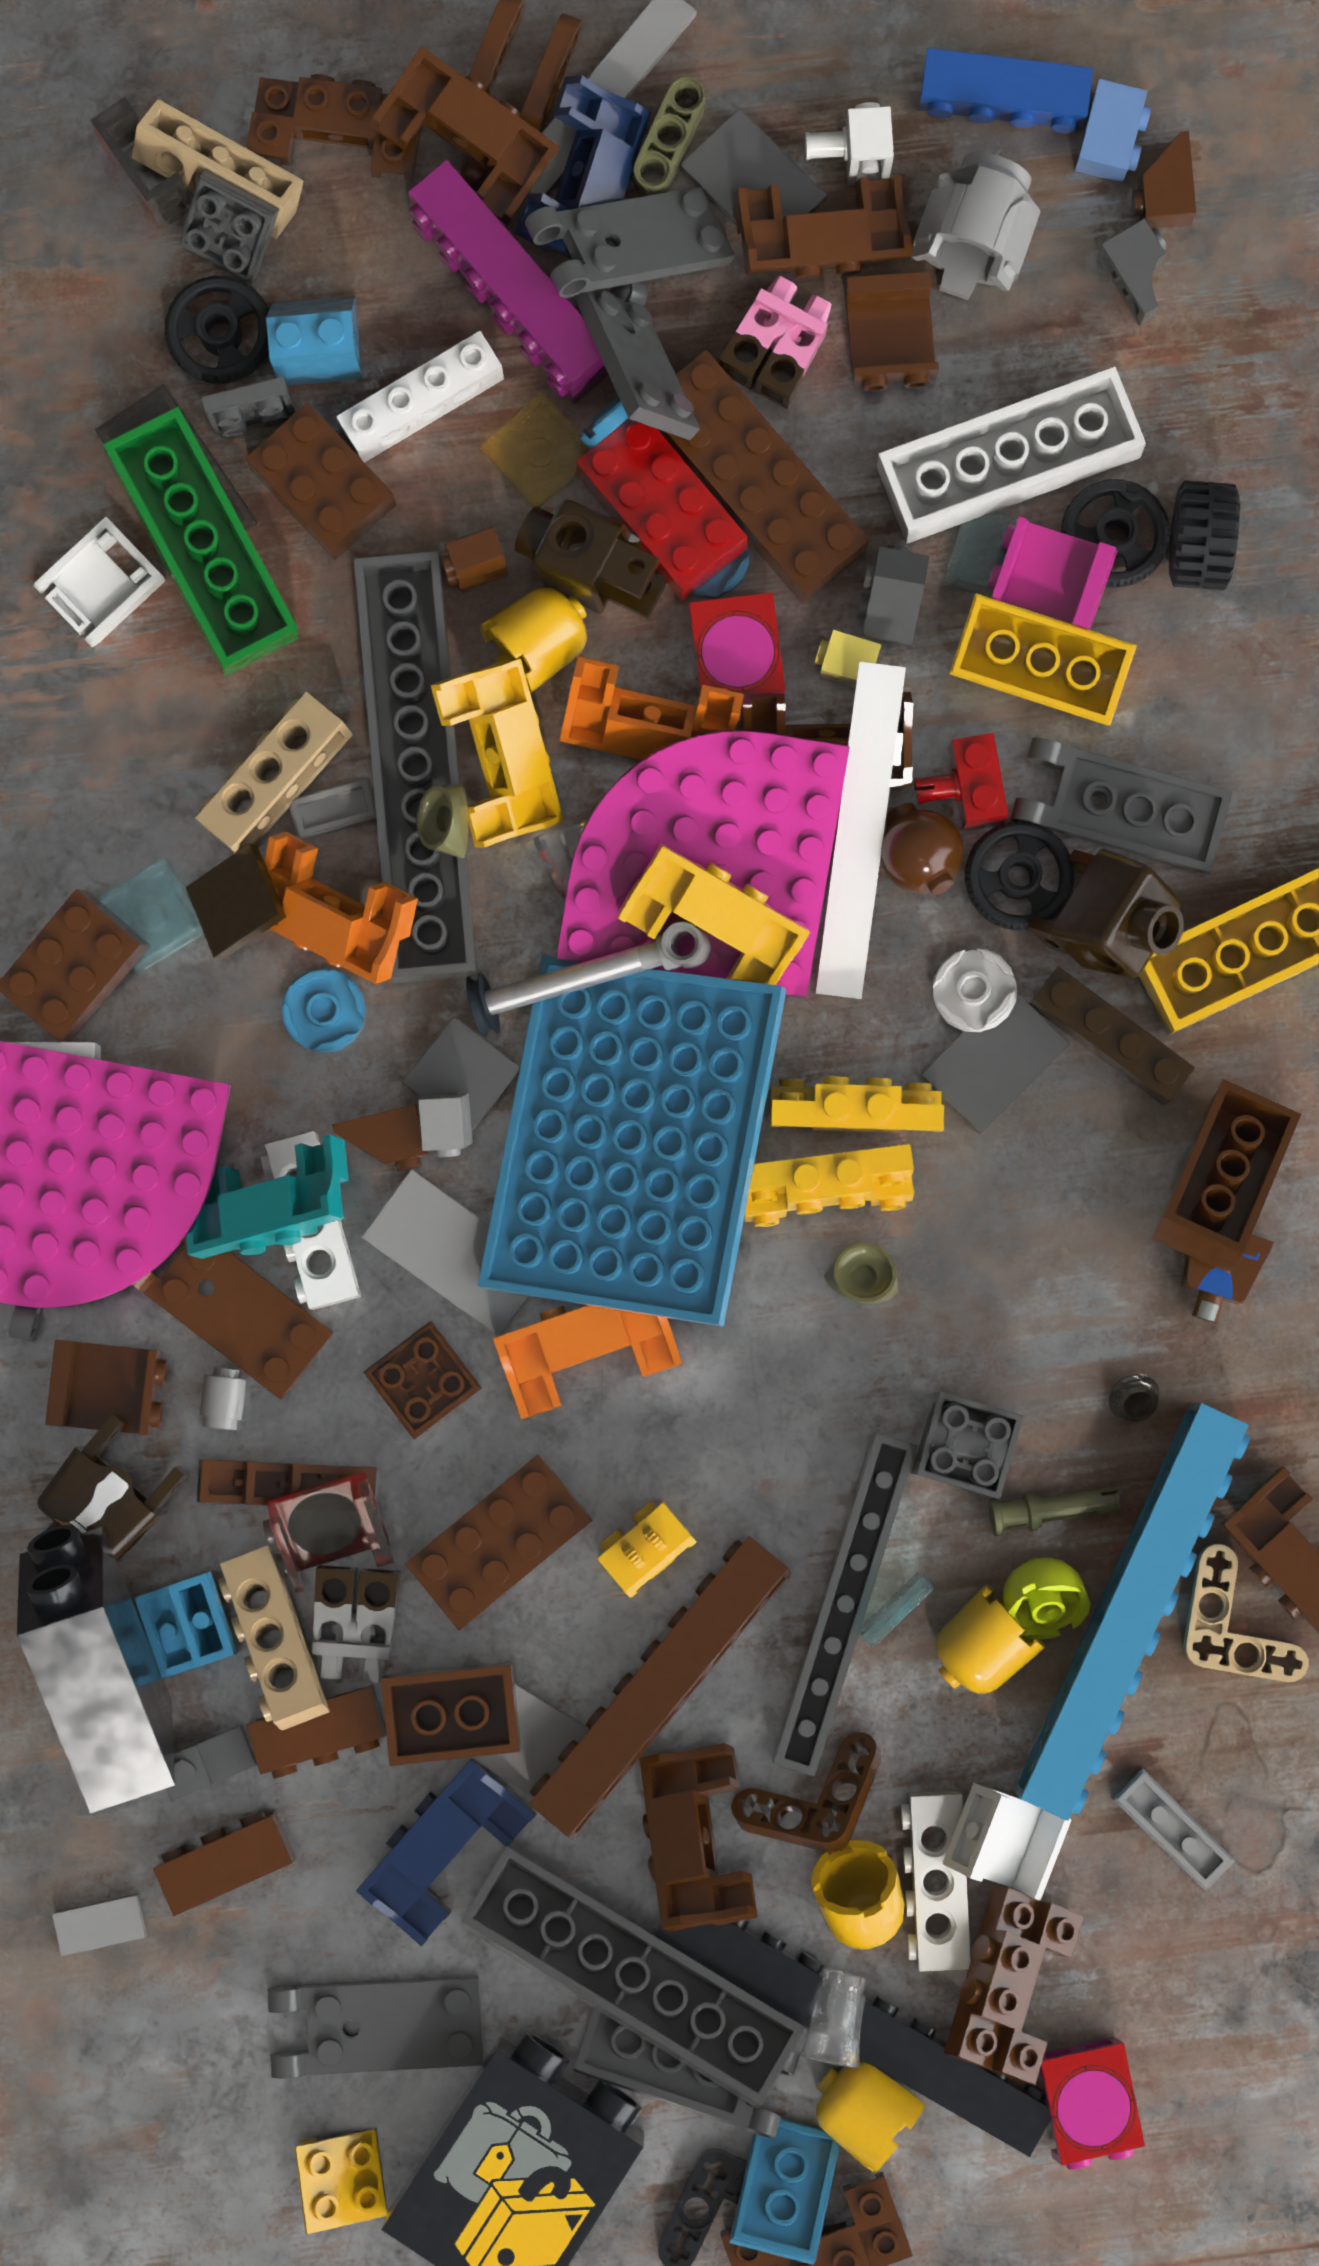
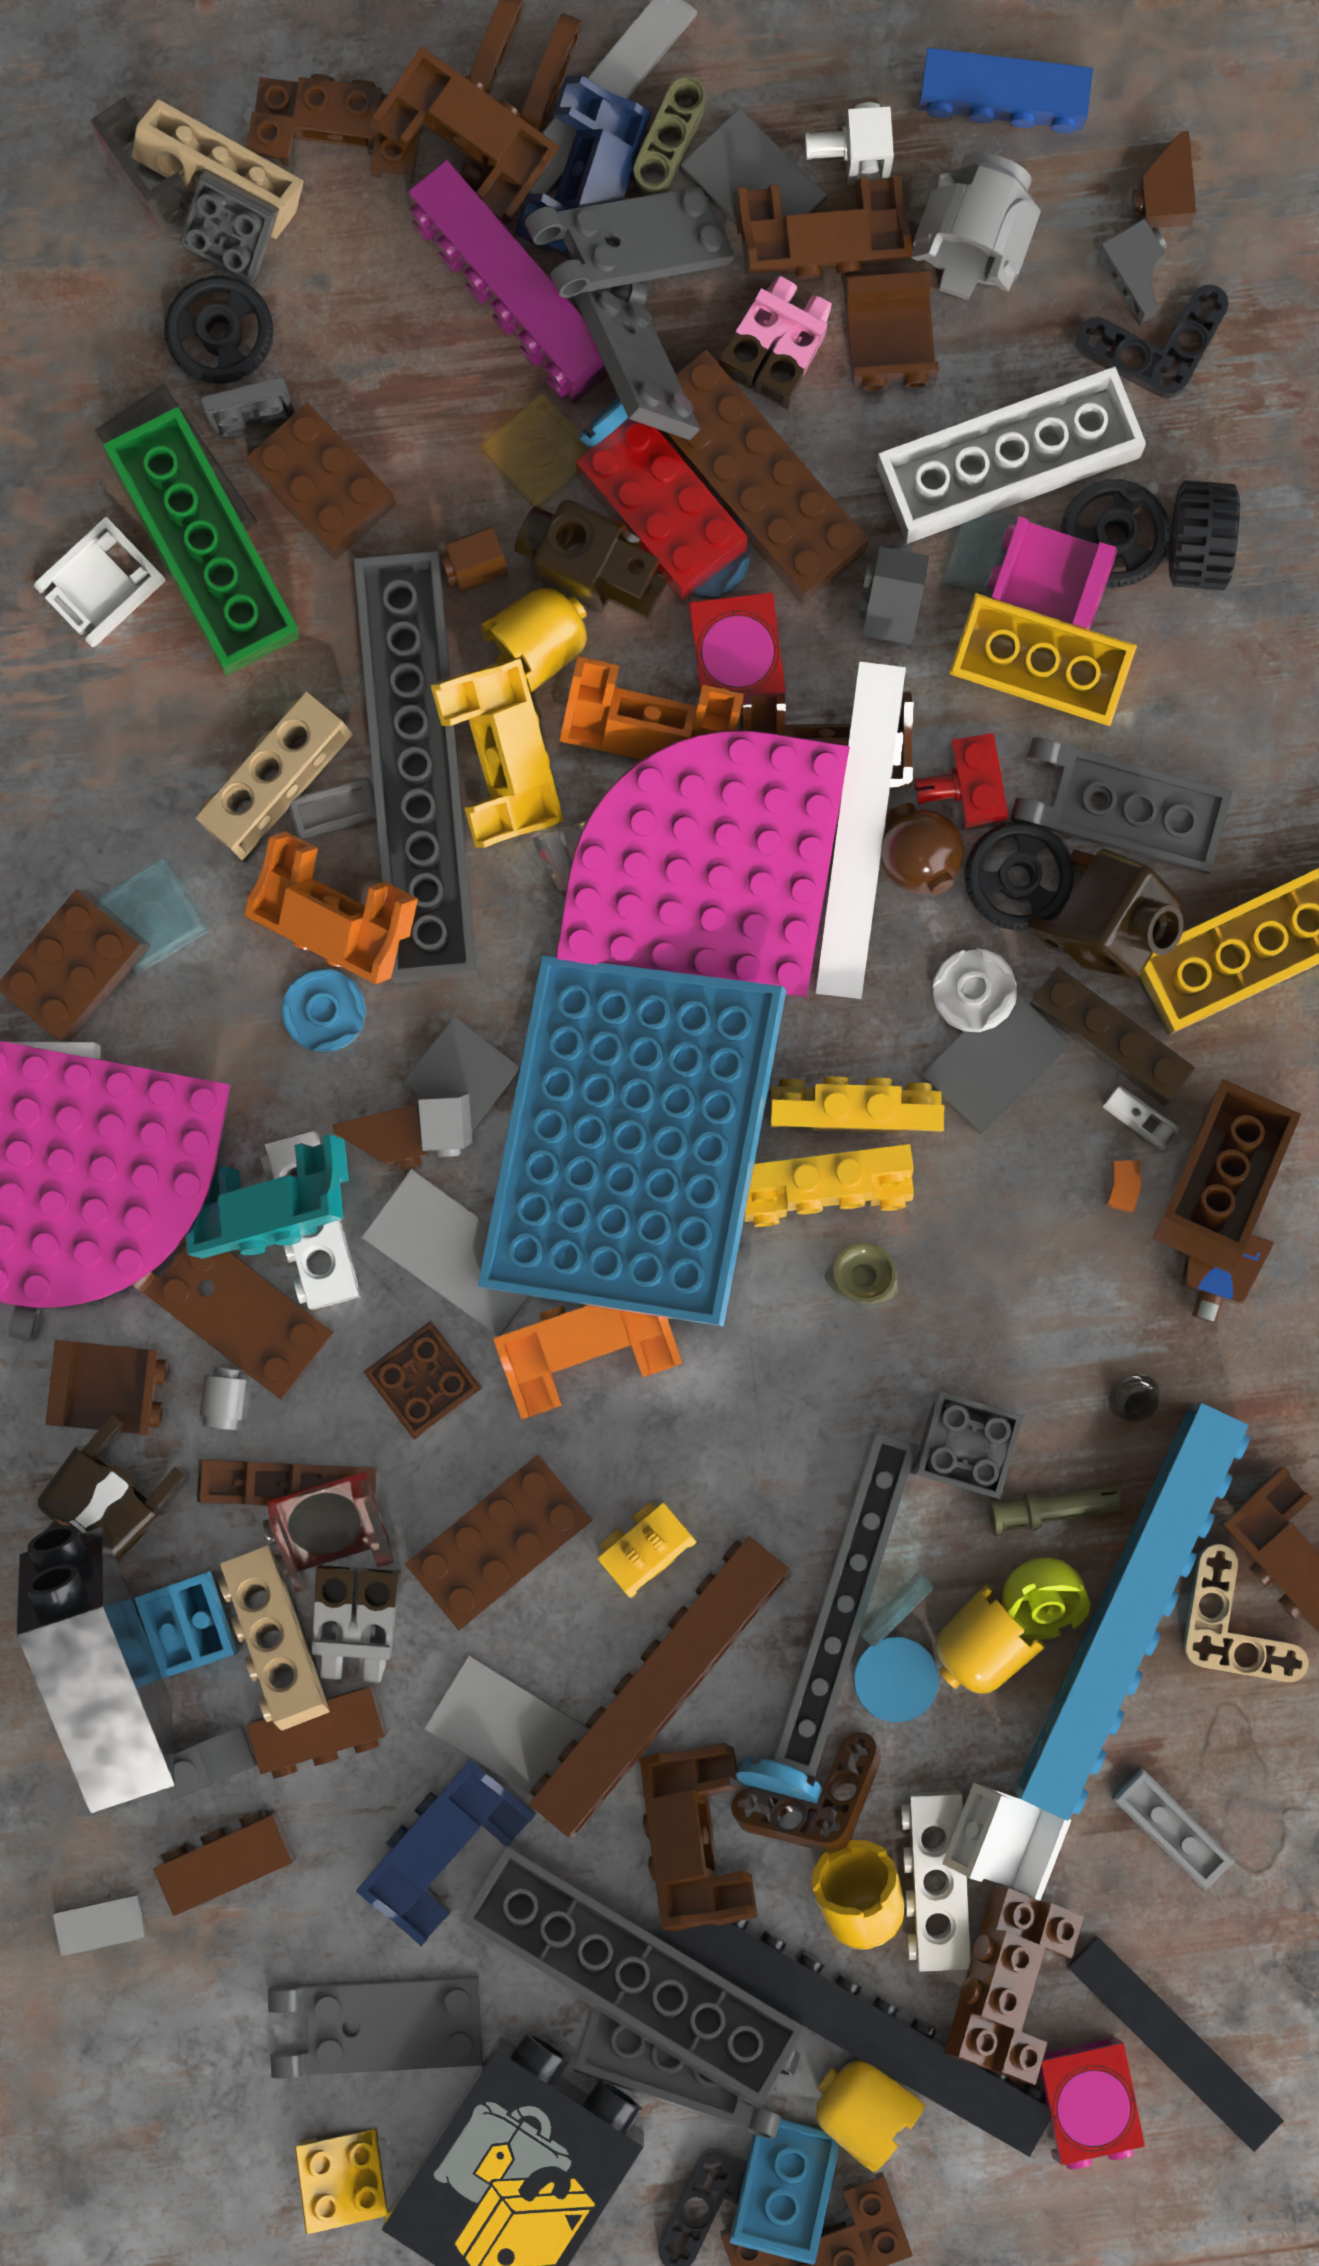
(235, 902): dark brown tile -> none
(314, 340): dark azure slope -> none
(421, 397): white brick -> none
(444, 820): olive piece -> none
(450, 1713): reddish brown brick -> none
(488, 1002): piece -> none
(717, 906): yellow bracket -> none
(778, 1779): none -> dark azure tile
(837, 2020): clear plant -> none
(842, 656): light yellow brick -> none
(896, 1679): none -> dark azure tile
(1112, 131): medium blue brick -> none
(1125, 1185): none -> orange piece
(1134, 1114): none -> white bar
(1156, 359): none -> black beam
(1175, 2043): none -> black tile

